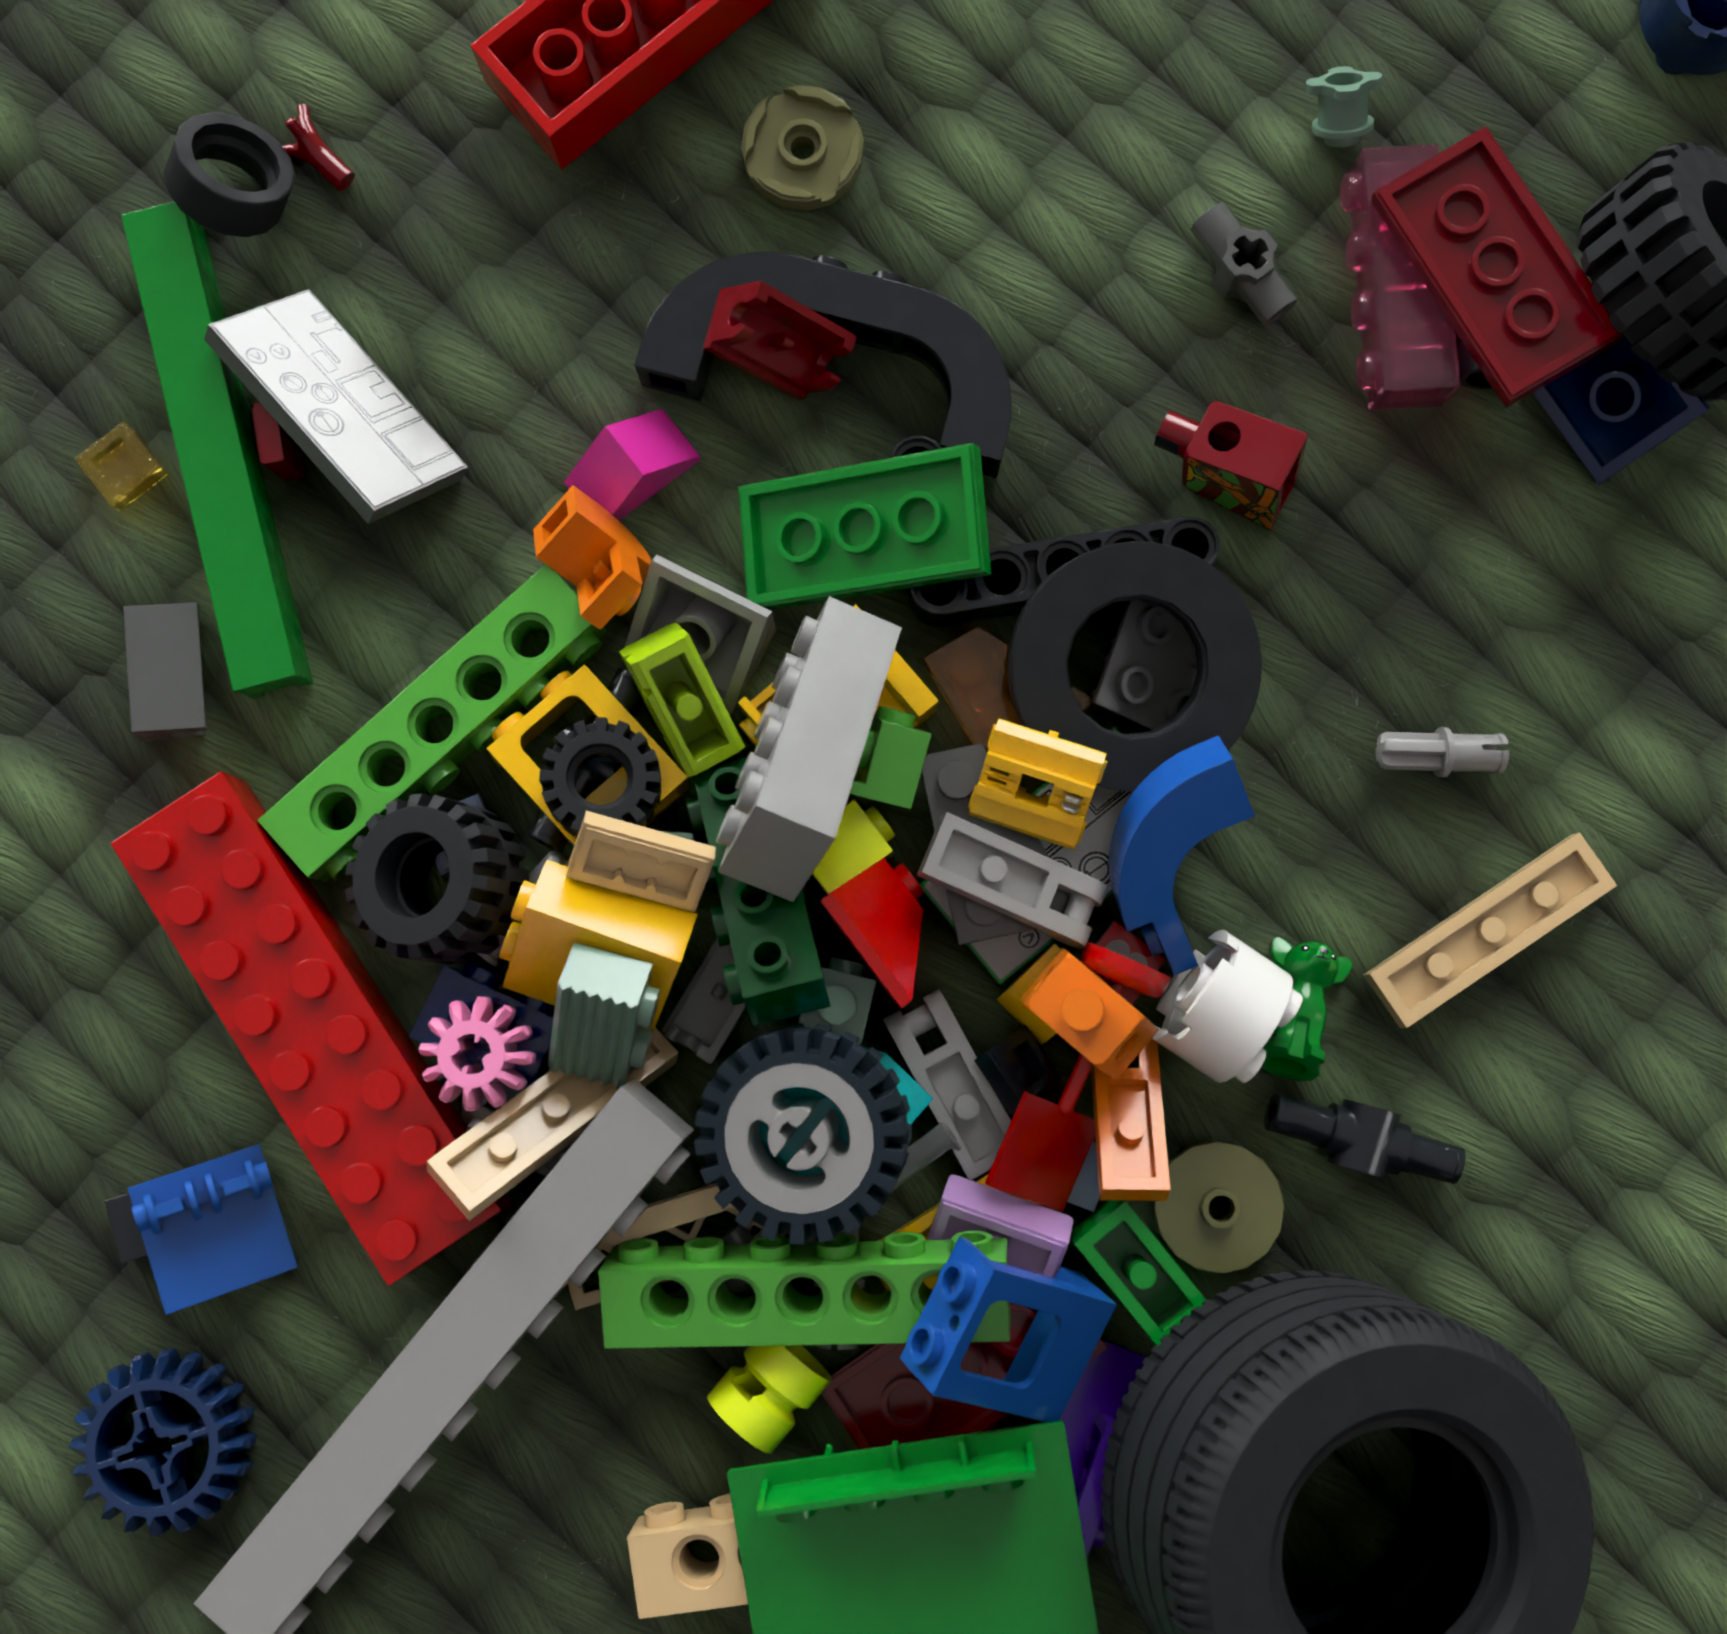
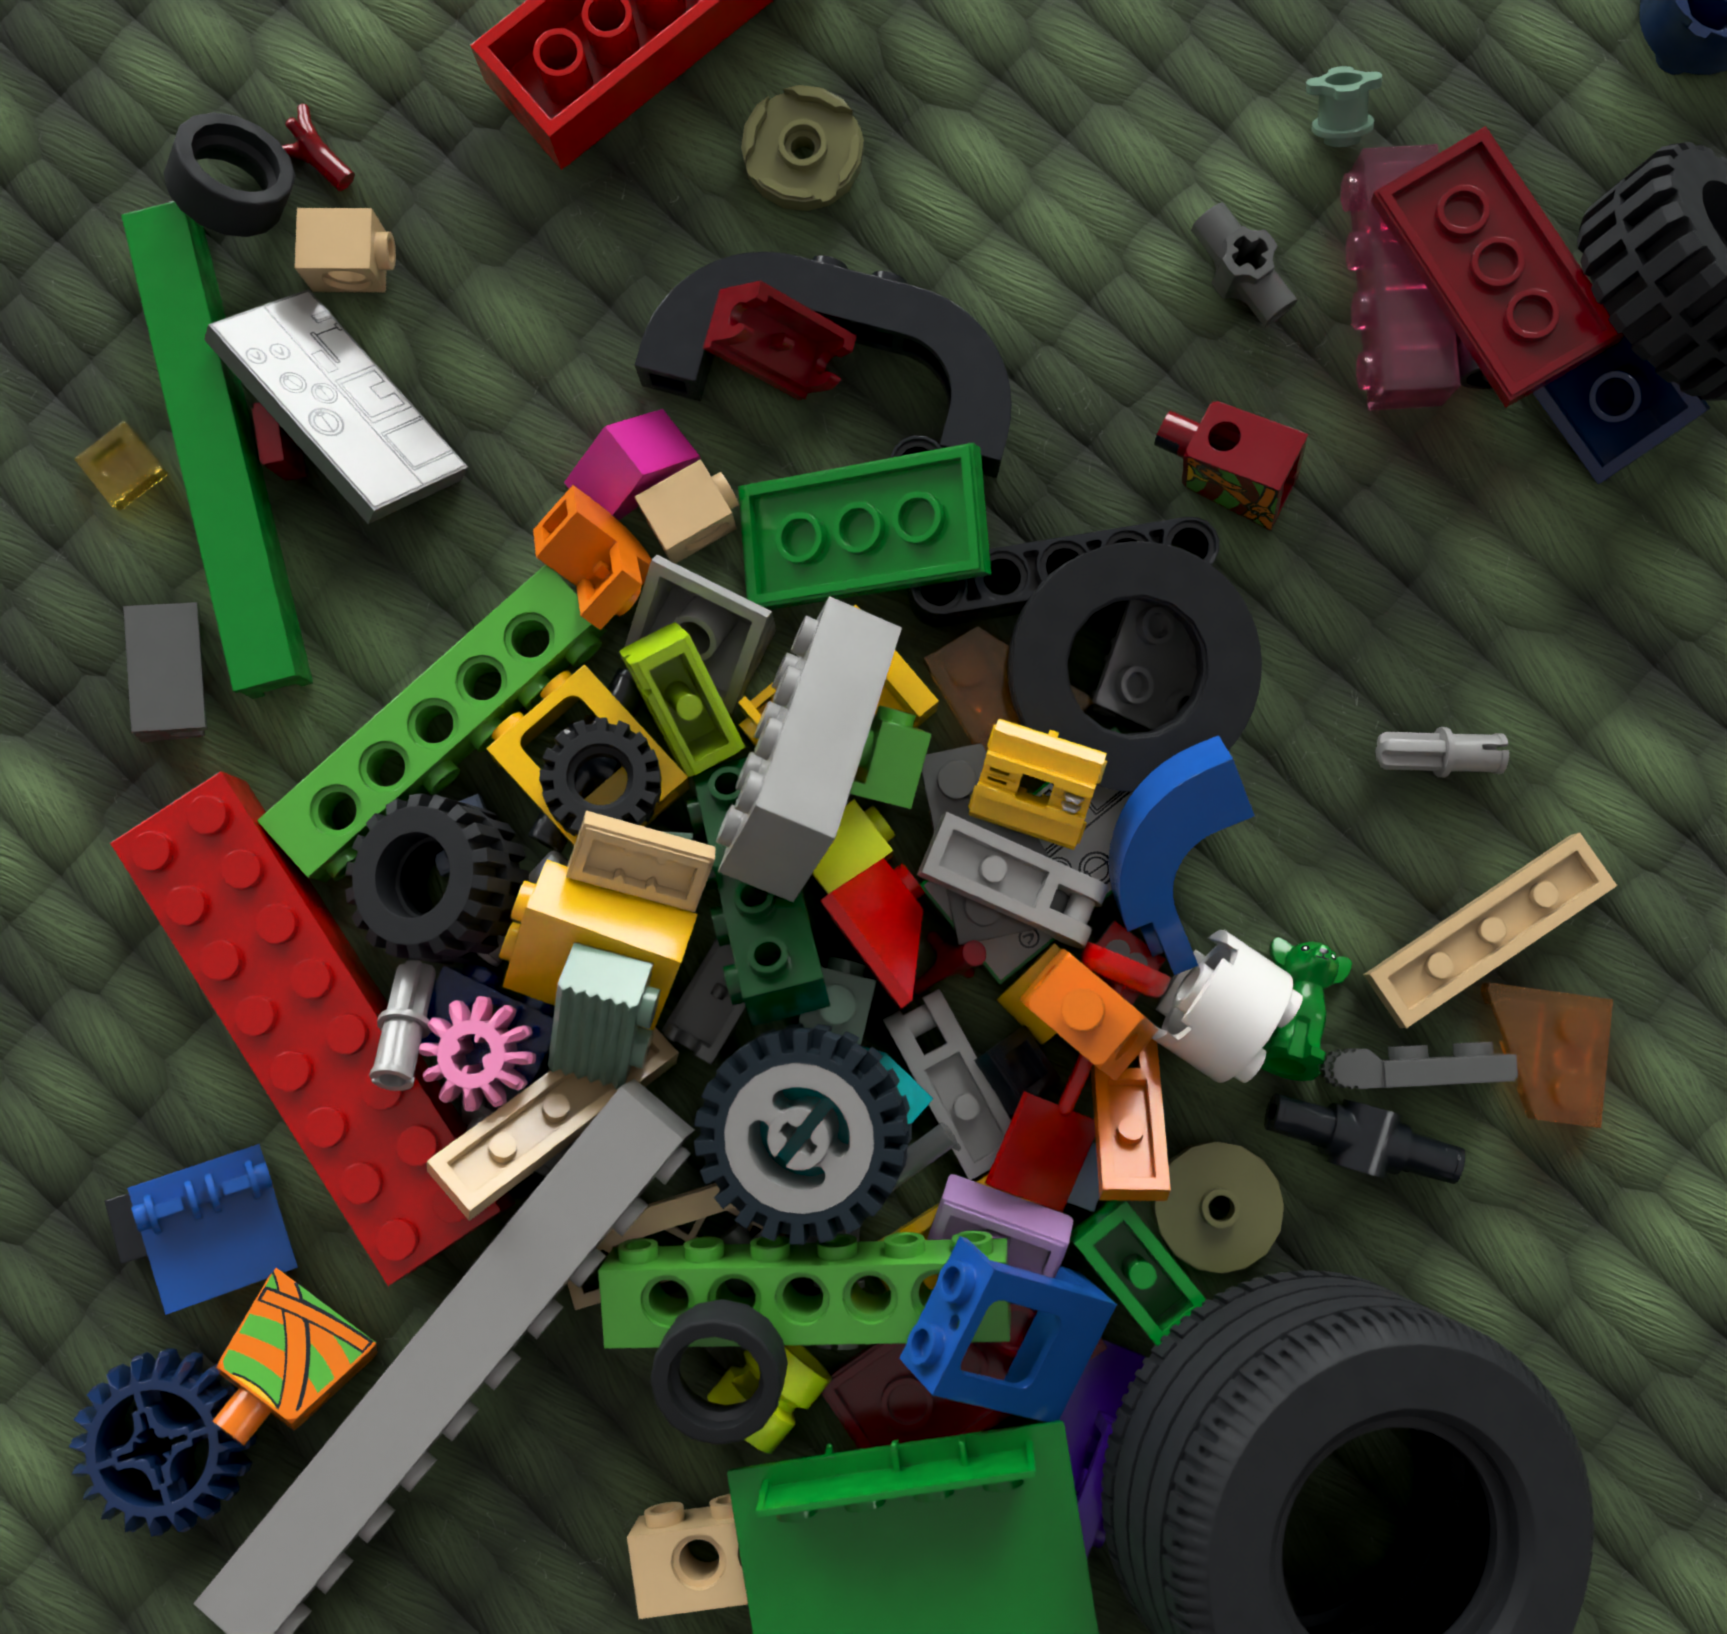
(287, 1358): none -> torso
(343, 250): none -> tan brick
(403, 1026): none -> light grey axle
(689, 510): none -> tan brick
(709, 1420): none -> black tyre
(951, 961): none -> dark red bar
(1413, 1067): none -> dark grey hinge
(1558, 1050): none -> clear orange wing

